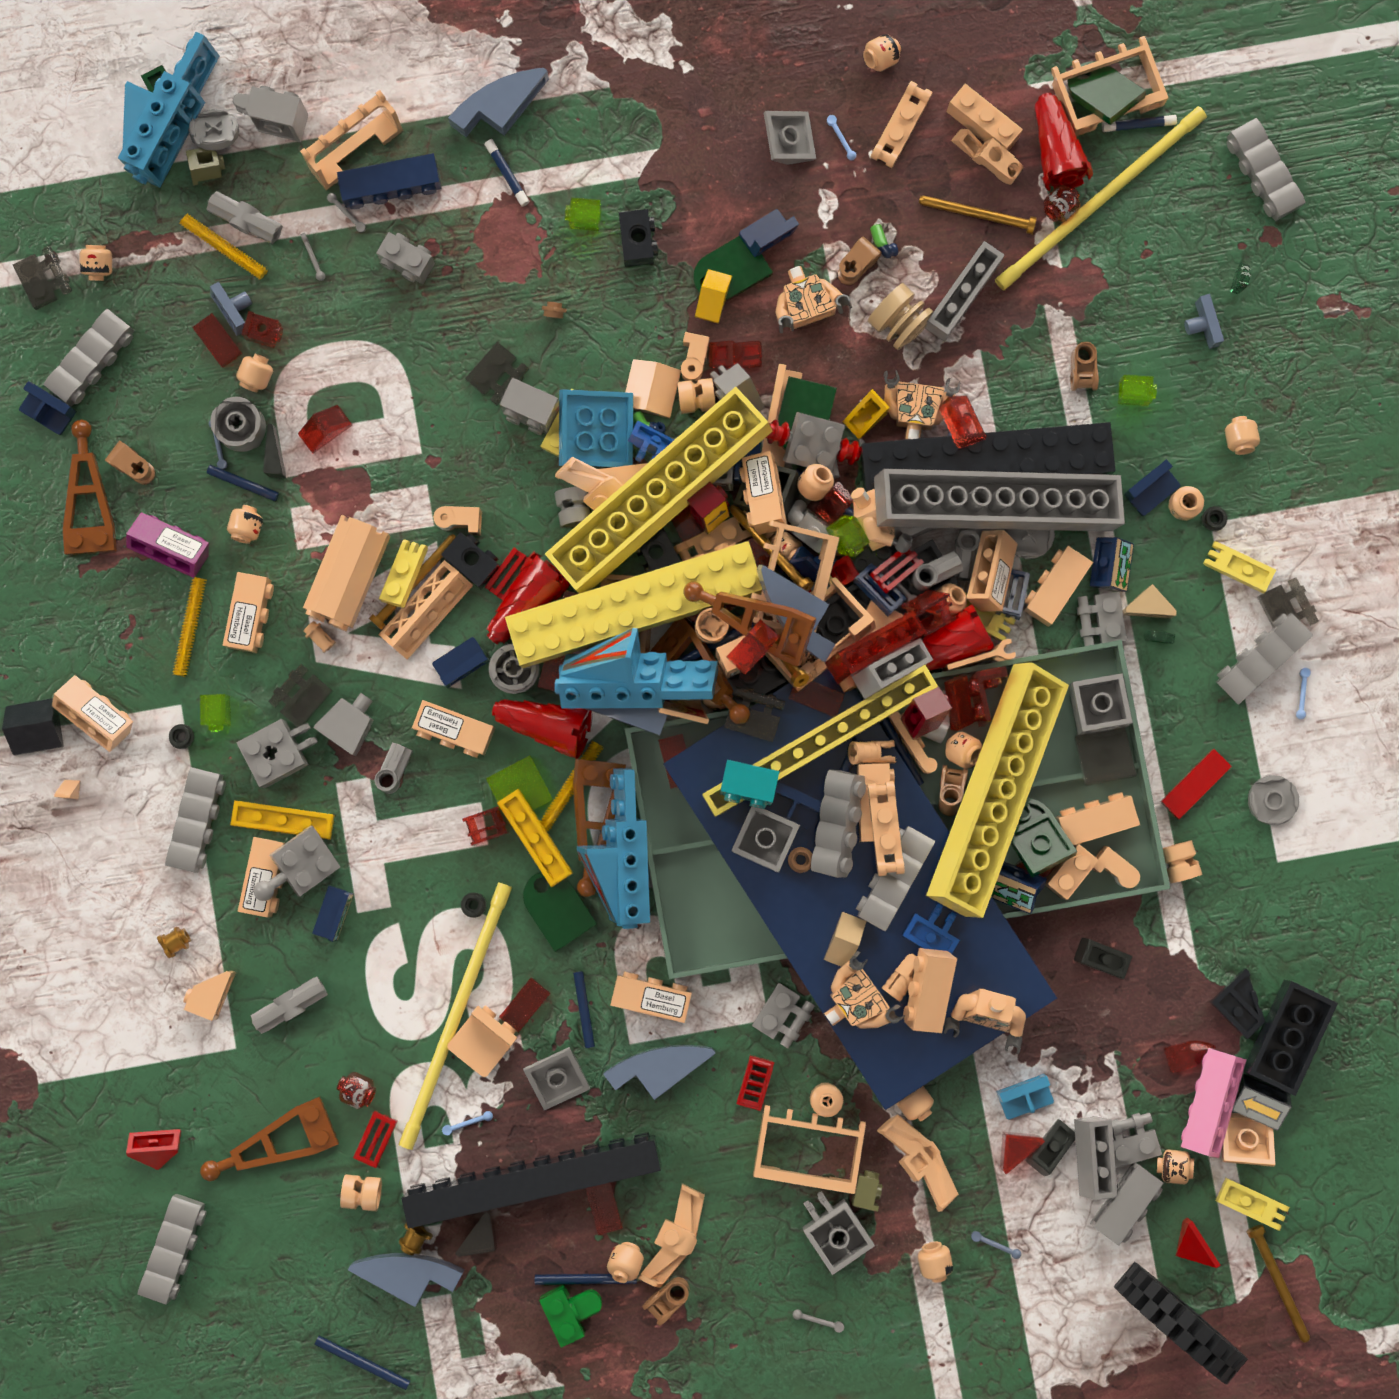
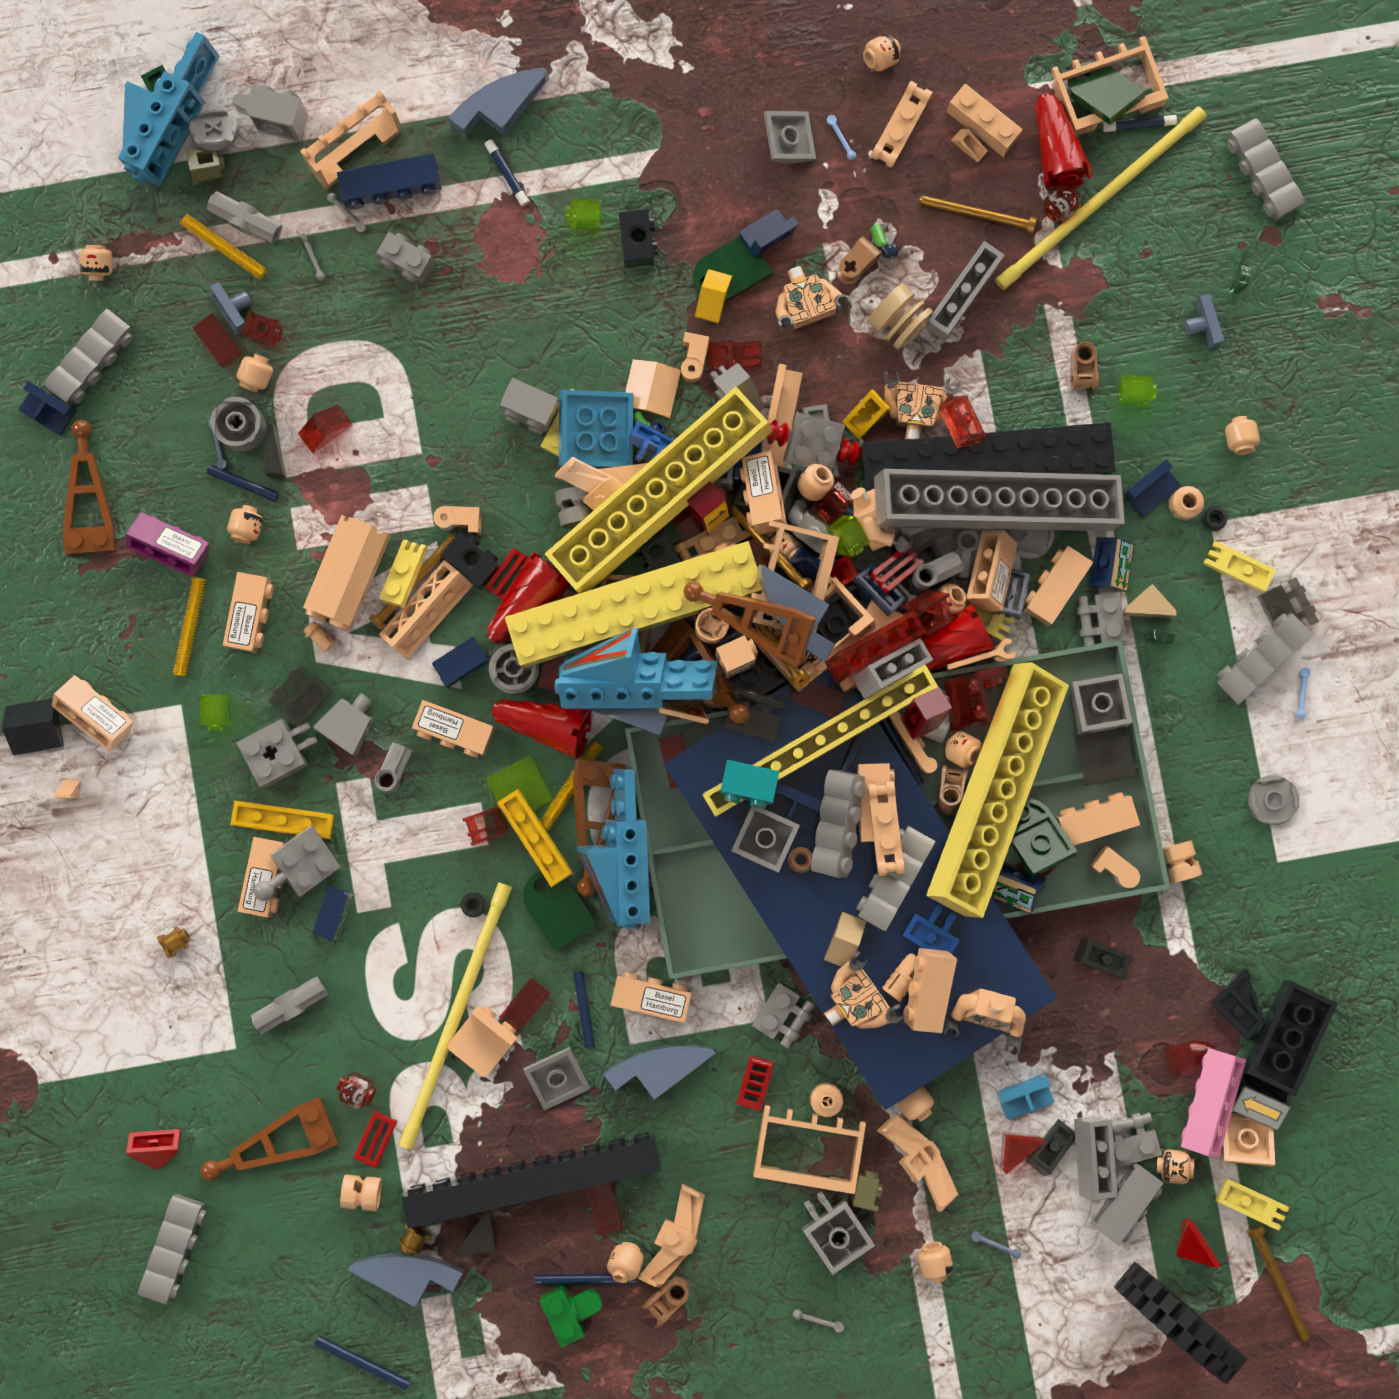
(35, 281): clear smoke plate -> none
(129, 462): medium nougat piece -> none
(175, 731): pearl dark grey plate -> none
(194, 820): light grey brick -> none
(209, 996): light nougat slope -> none
(447, 1129): light blue hinge -> none
(491, 369): clear smoke plate -> none
(554, 310): medium nougat plate -> none
(687, 395): light nougat wheel -> none
(752, 646): clear red slope -> none
(805, 398): dark green tile -> none
(869, 752): light nougat hinge -> none
(998, 161): light nougat leg -> none
(1070, 873): light nougat brick -> none
(1195, 783): red tile -> none

